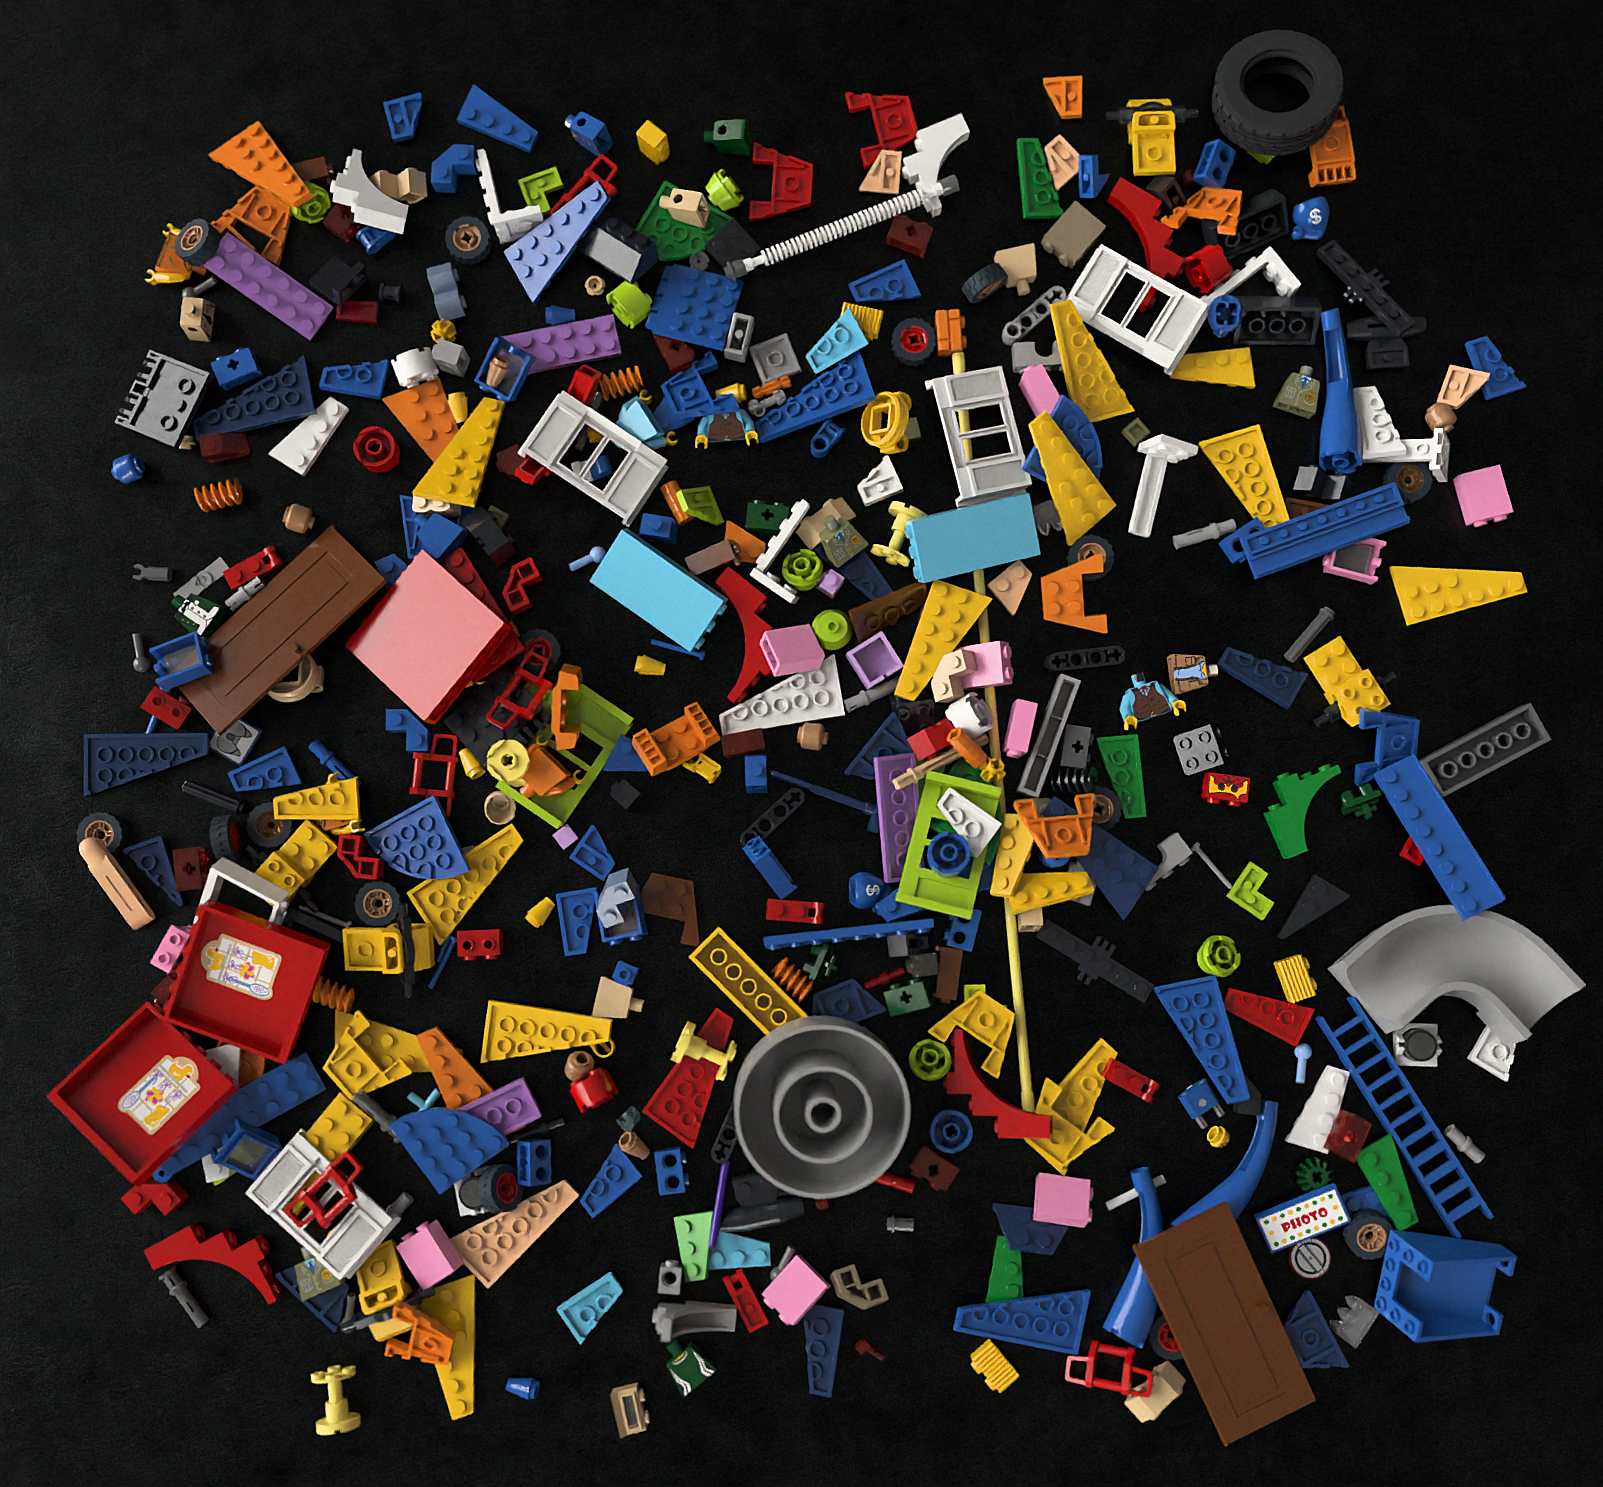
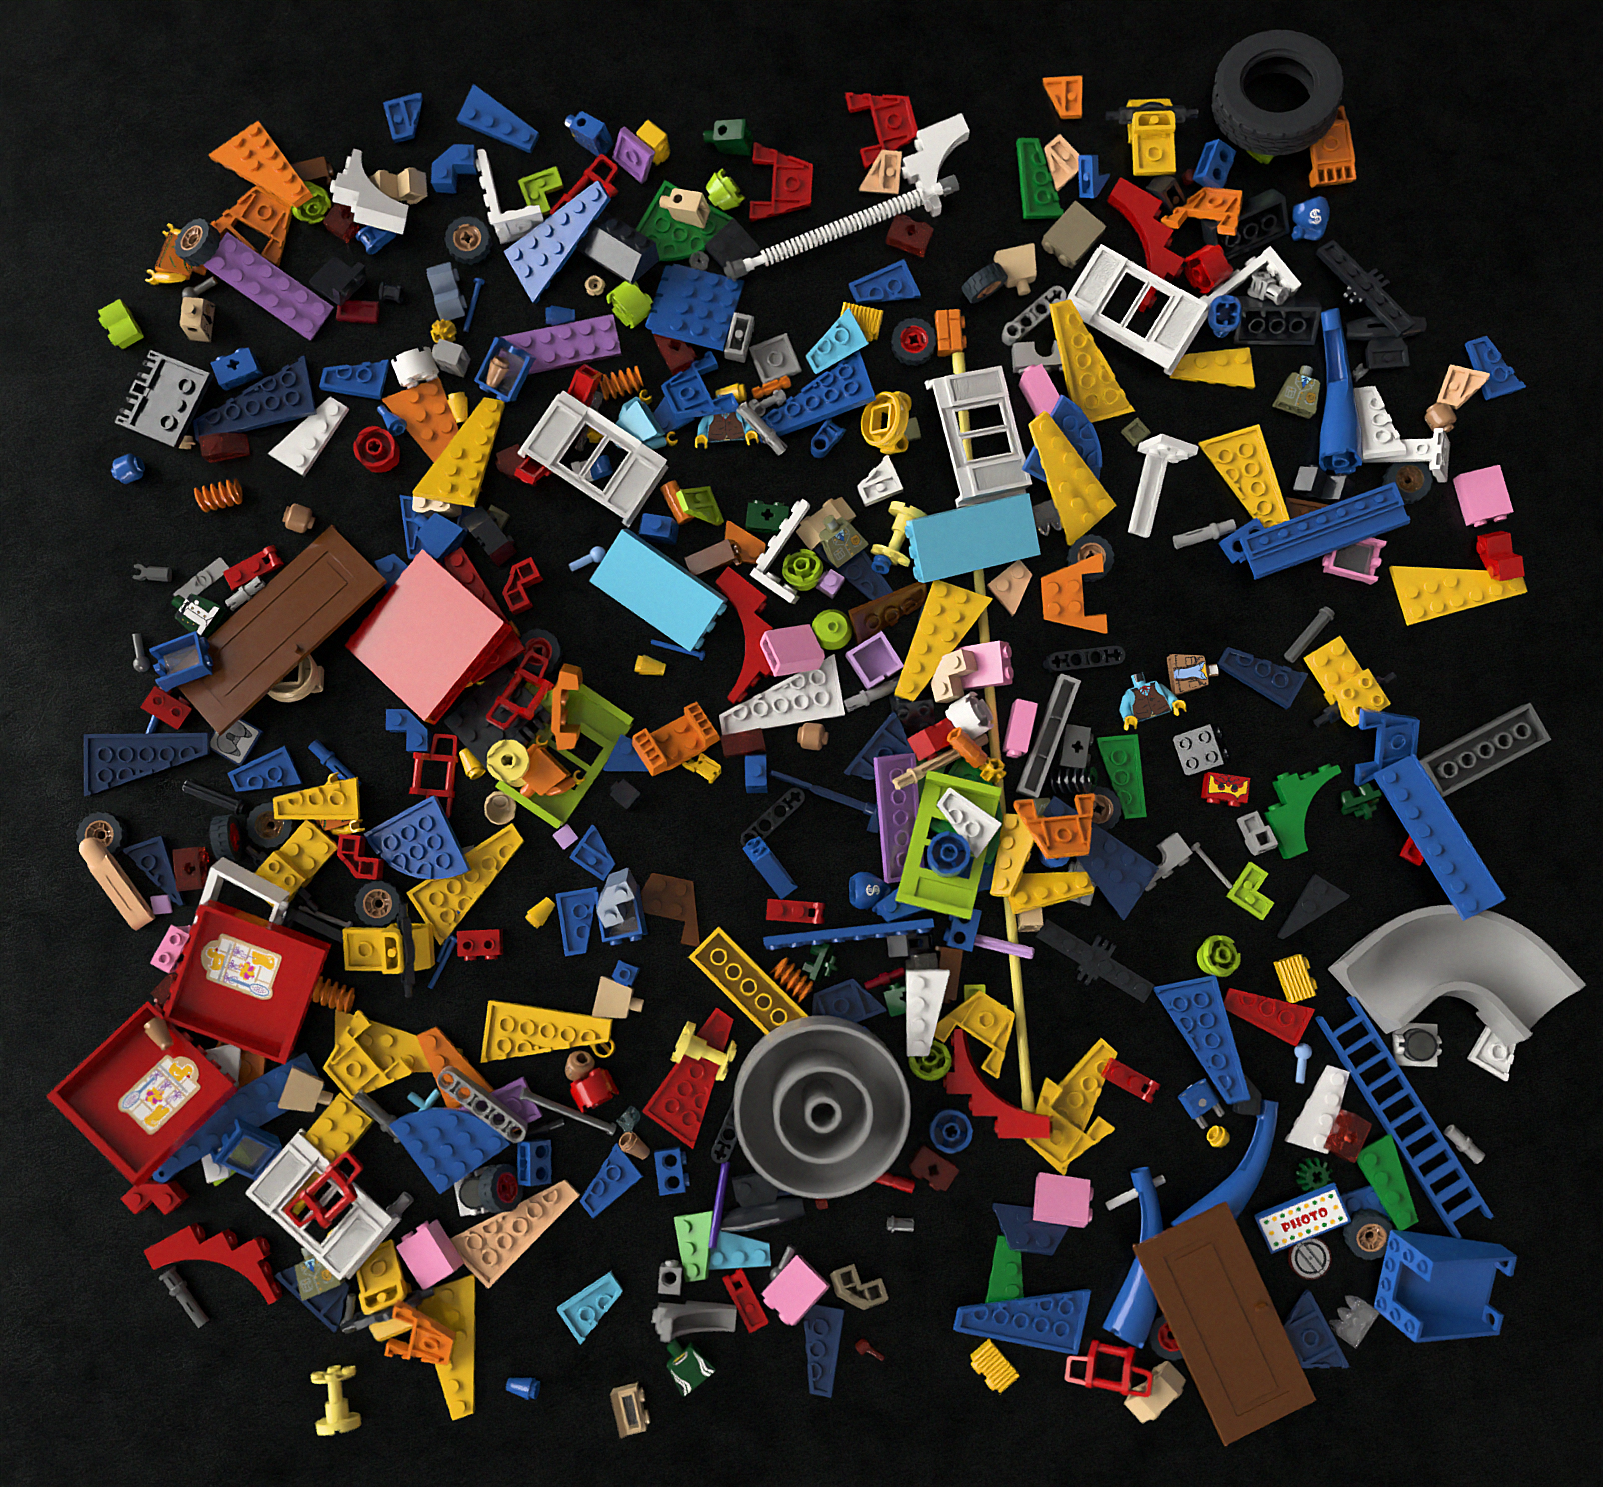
(120, 324): none -> lime brick
(159, 1032): none -> medium nougat cone
(161, 904): none -> lavender piece
(303, 1091): none -> tan torso
(393, 422): none -> blue cone
(479, 282): none -> blue piece
(486, 1114): none -> light grey beam
(526, 1095): none -> dark grey bar
(633, 154): none -> medium lavender tile
(768, 435): none -> light grey pin
(881, 564): none -> blue bush
(923, 1003): none -> white wing
(1004, 946): none -> lavender axle
(1257, 836): none -> light grey brick
(1265, 287): none -> light grey connector
(1359, 372): none -> dark grey bush
(1498, 556): none -> red brick

